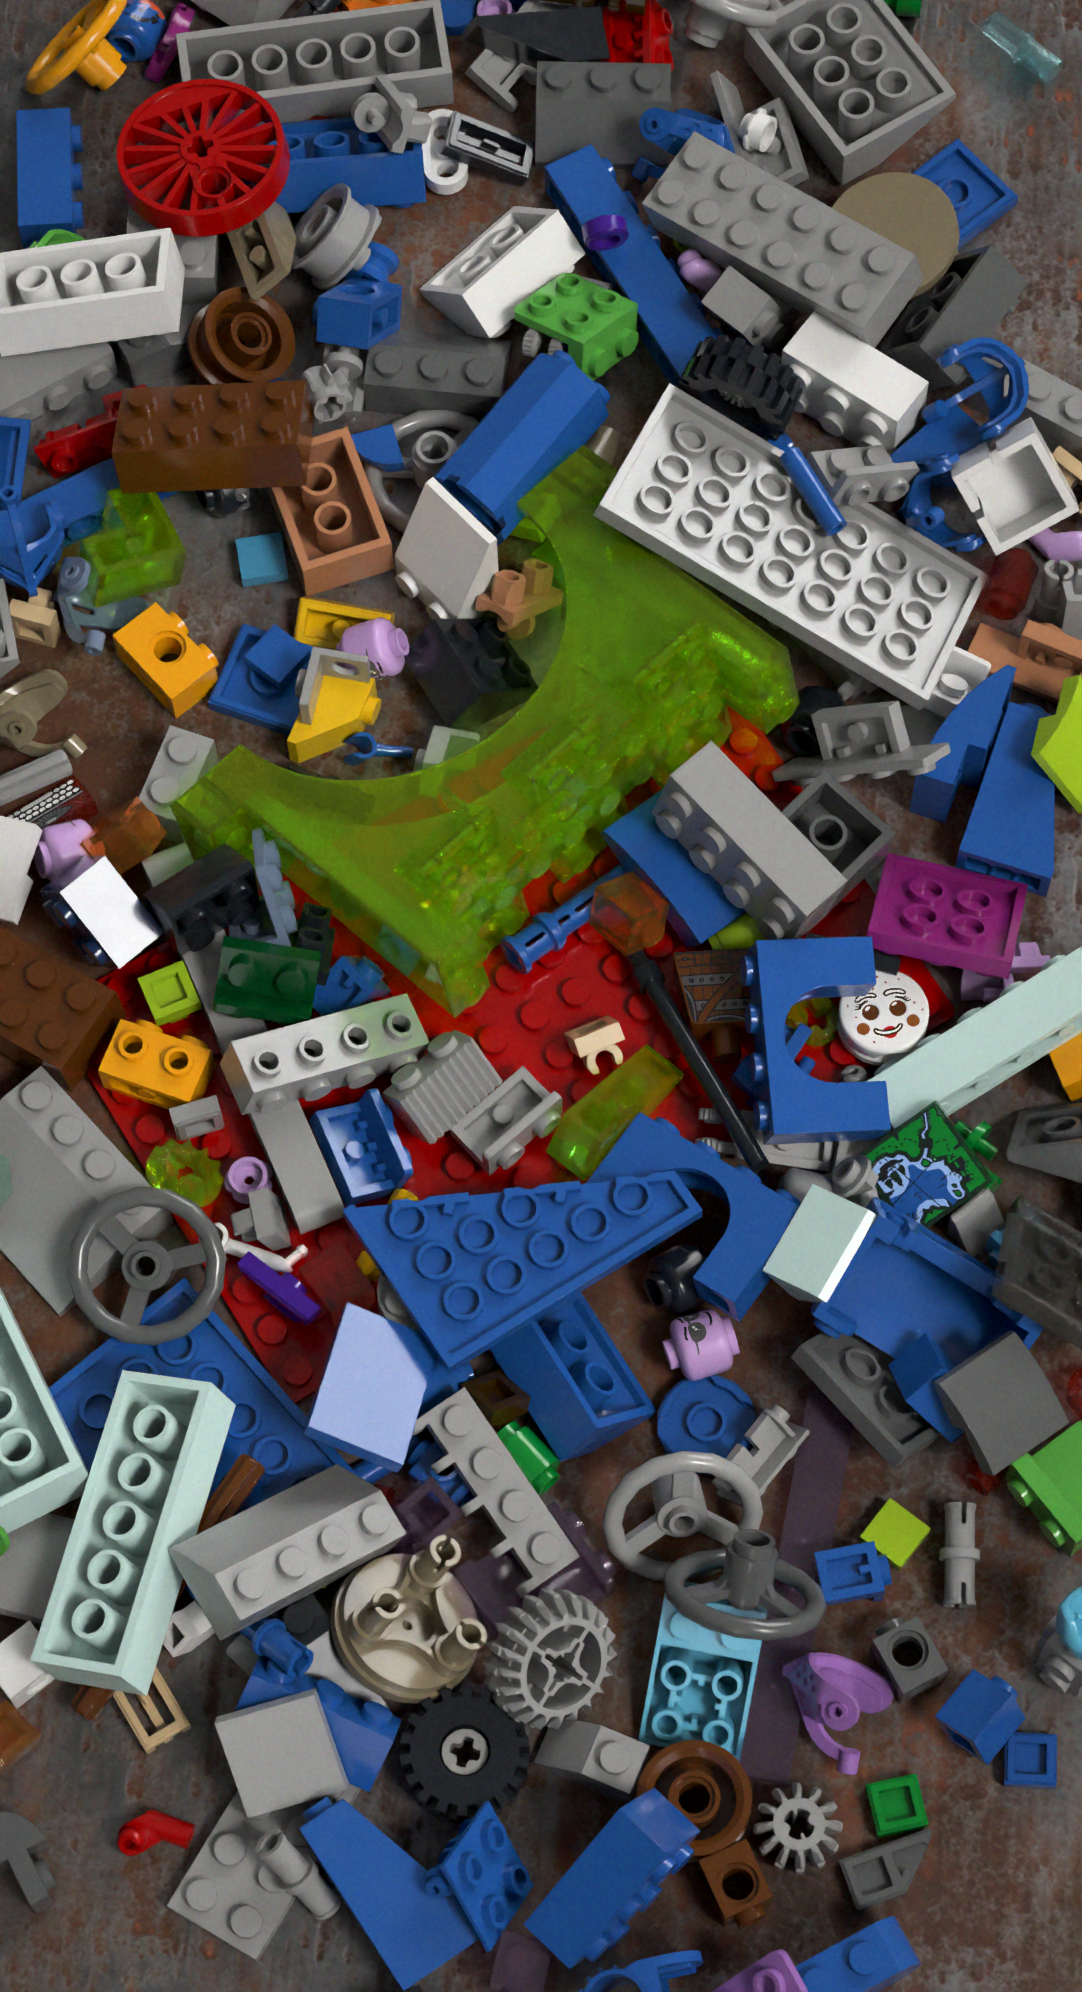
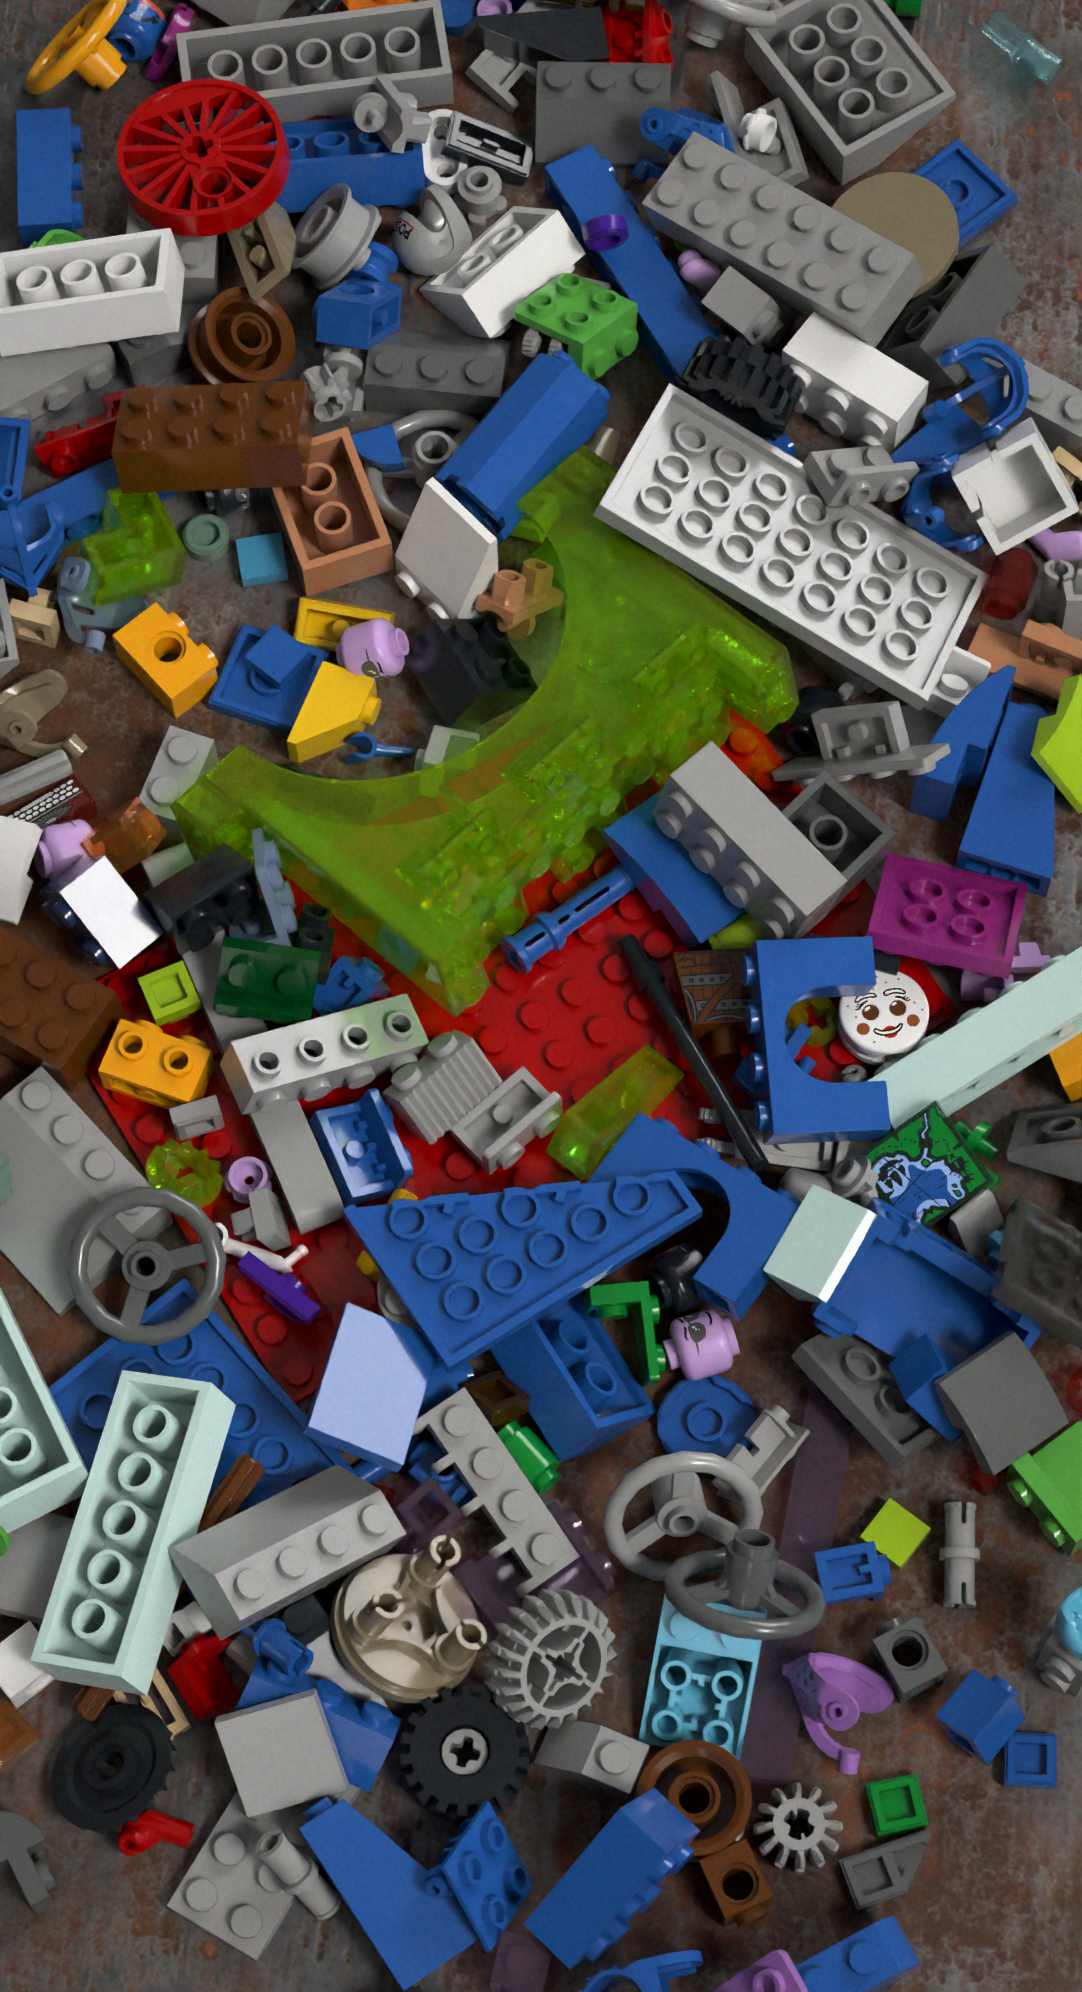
(112, 1768): none -> black gear
(203, 1677): none -> red bracket
(206, 538): none -> sand green tile
(323, 663): light grey bracket -> none
(435, 238): none -> light grey helmet
(480, 194): none -> light grey brick
(596, 1037): tan tile -> none
(612, 1303): none -> green bracket
(629, 913): clear orange brick -> none
(812, 491): blue piece -> none

